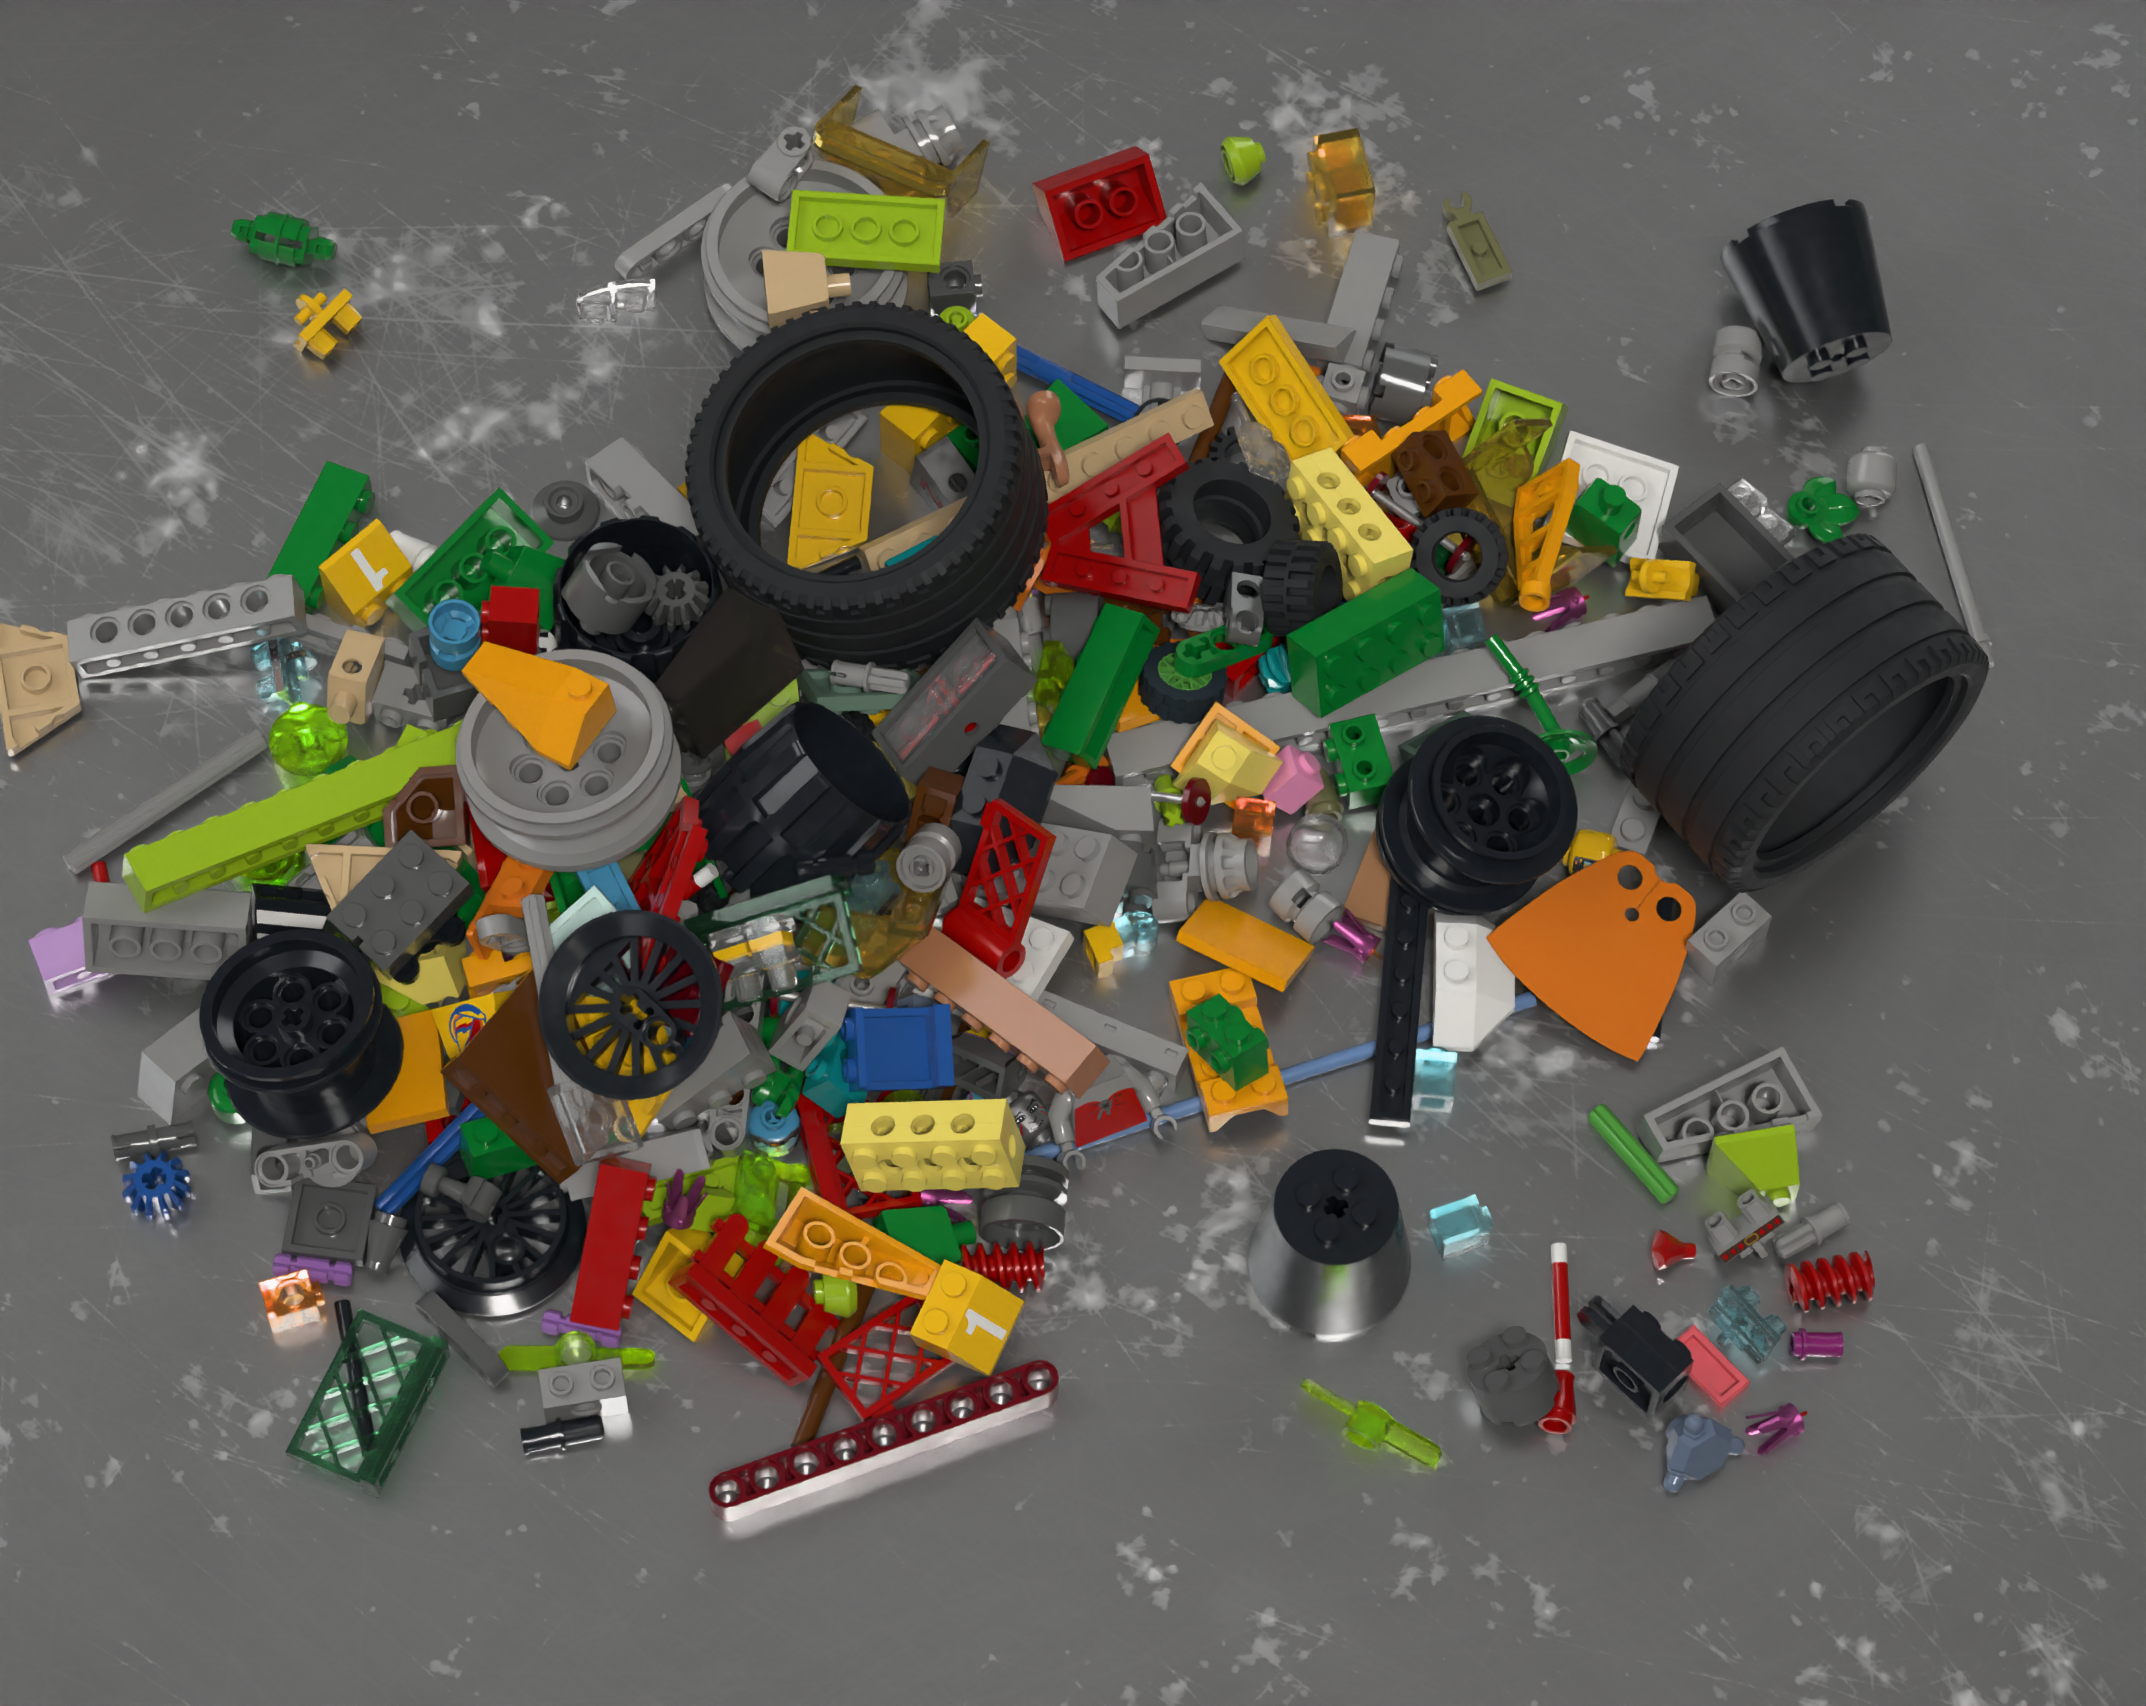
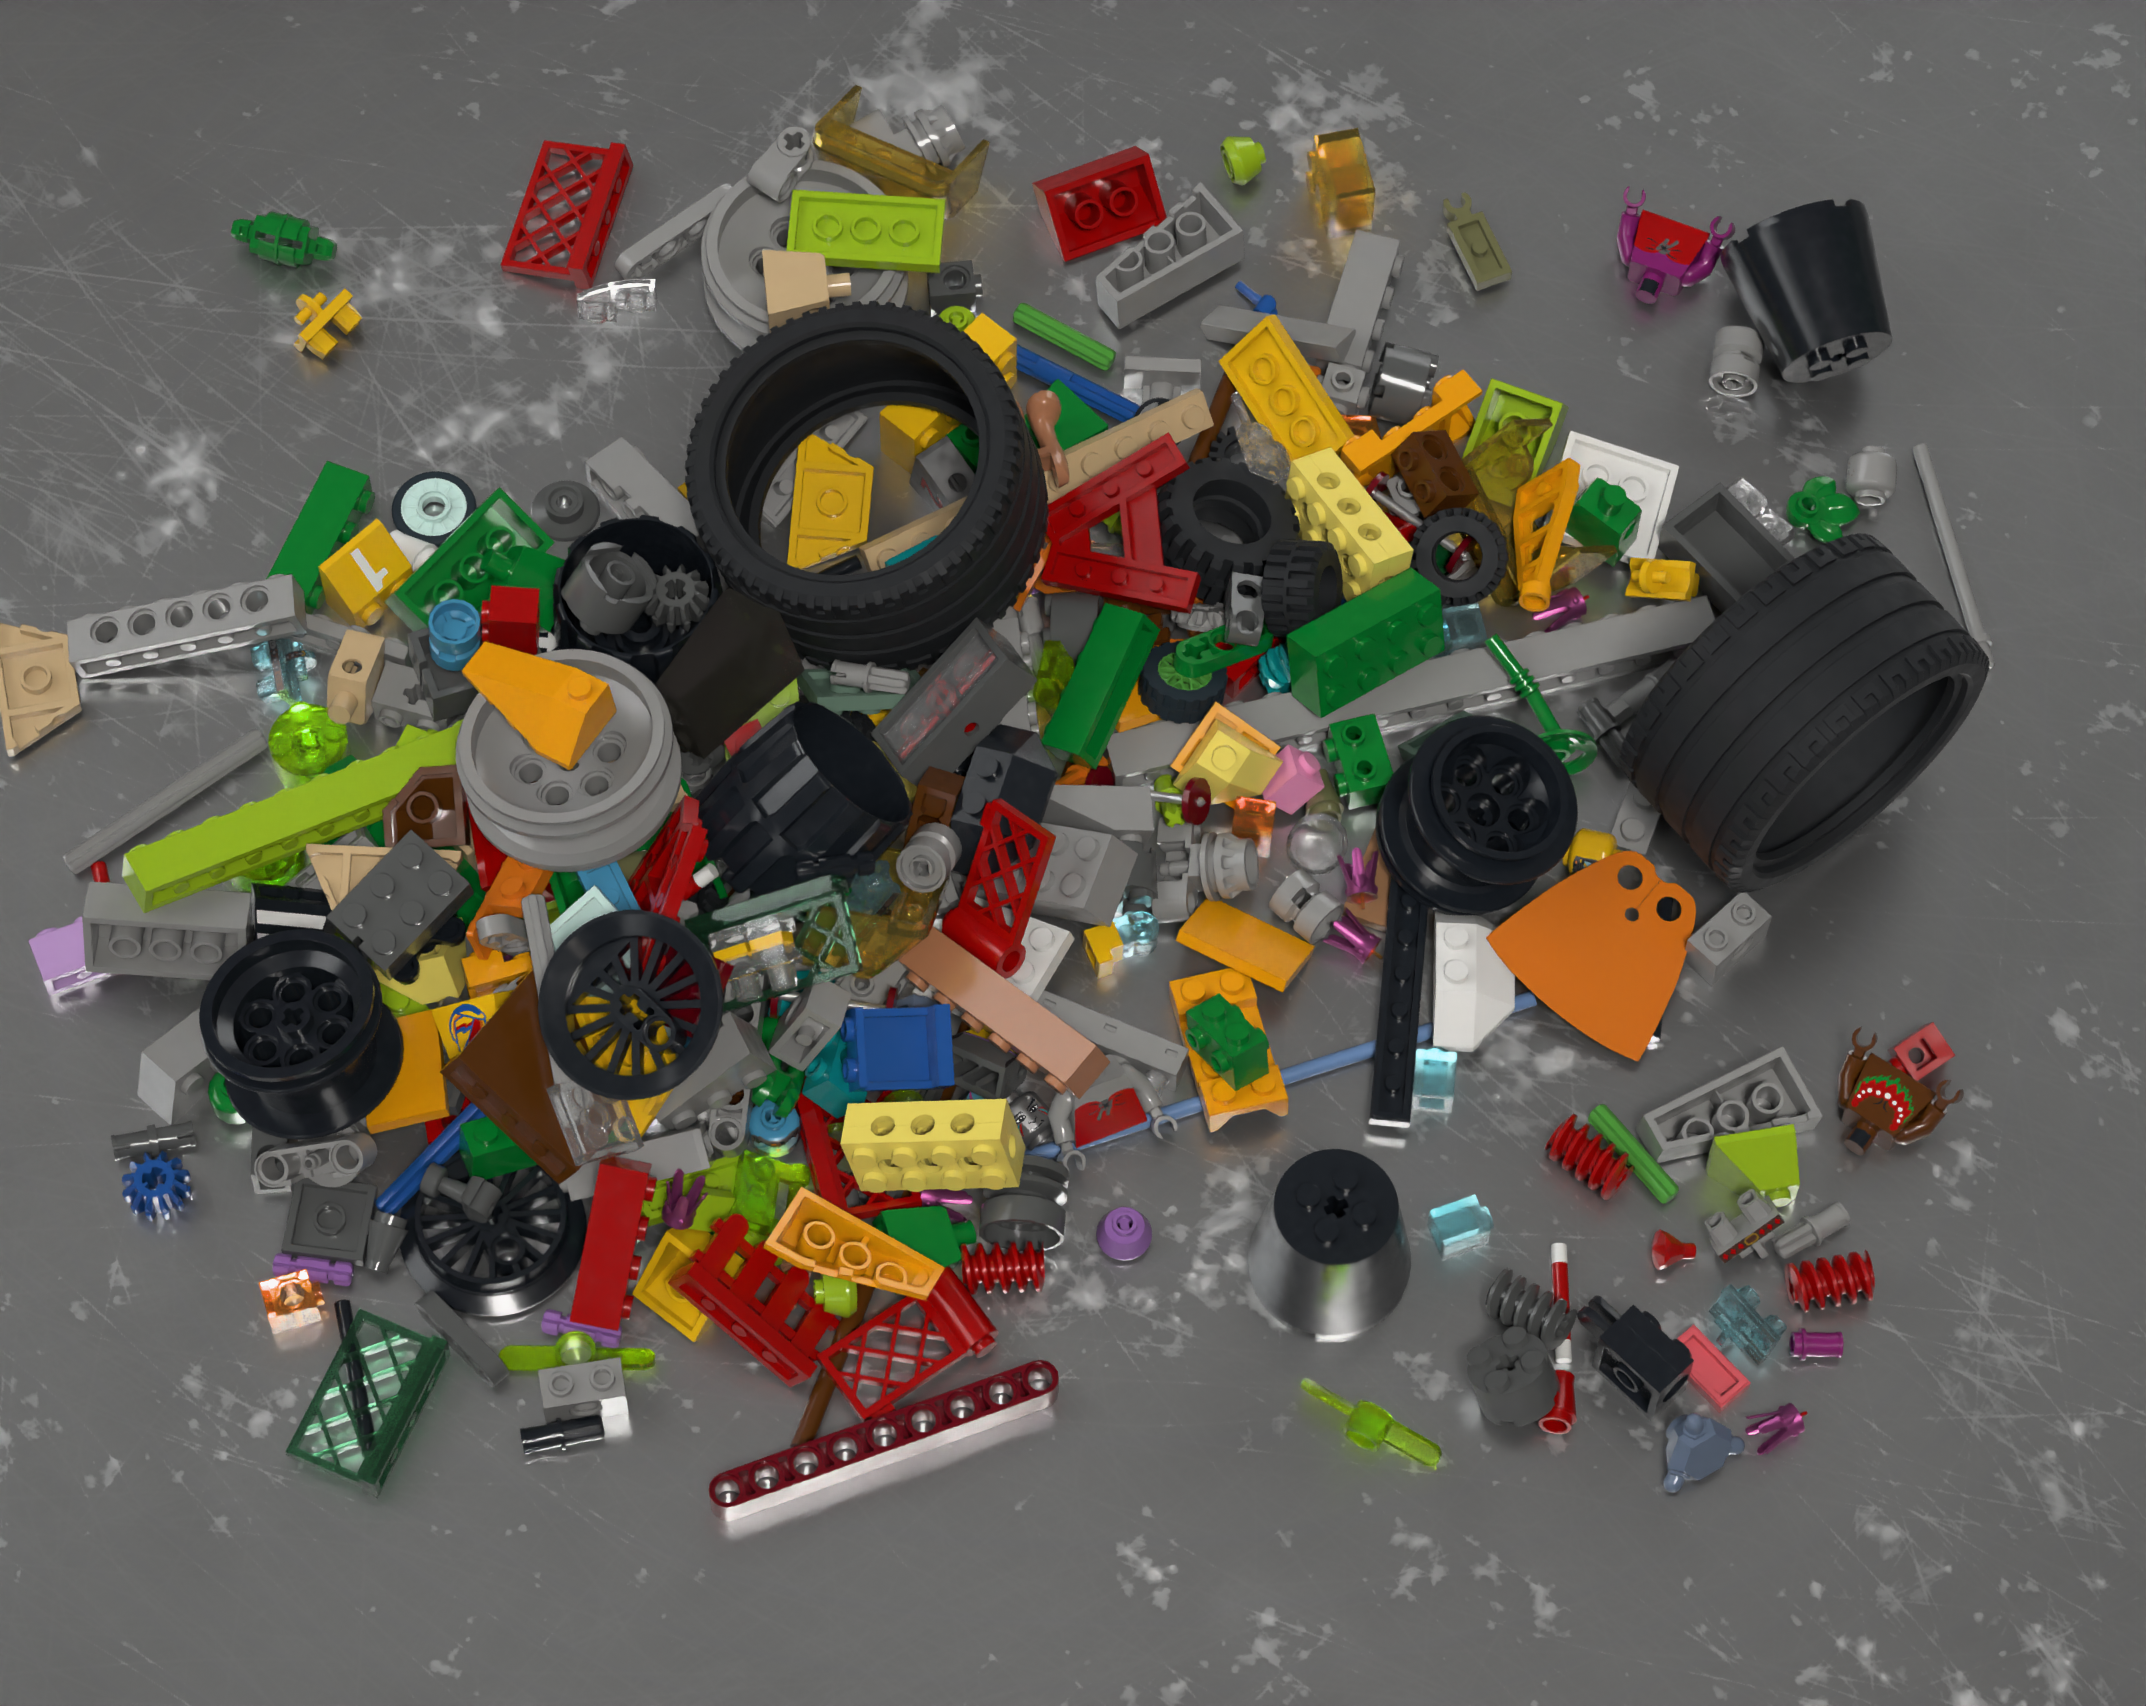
(428, 488): none -> light aqua wheel
(598, 212): none -> red fence
(966, 1318): yellow slope -> none
(1064, 336): none -> bright green axle
(1127, 1241): none -> medium lavender cone
(1263, 304): none -> blue hand
(1360, 883): none -> flat silver piece
(1526, 1310): none -> dark grey piece
(1589, 1158): none -> red piece
(1665, 252): none -> magenta torso
(1885, 1103): none -> reddish brown torso
(1932, 1047): none -> red brick

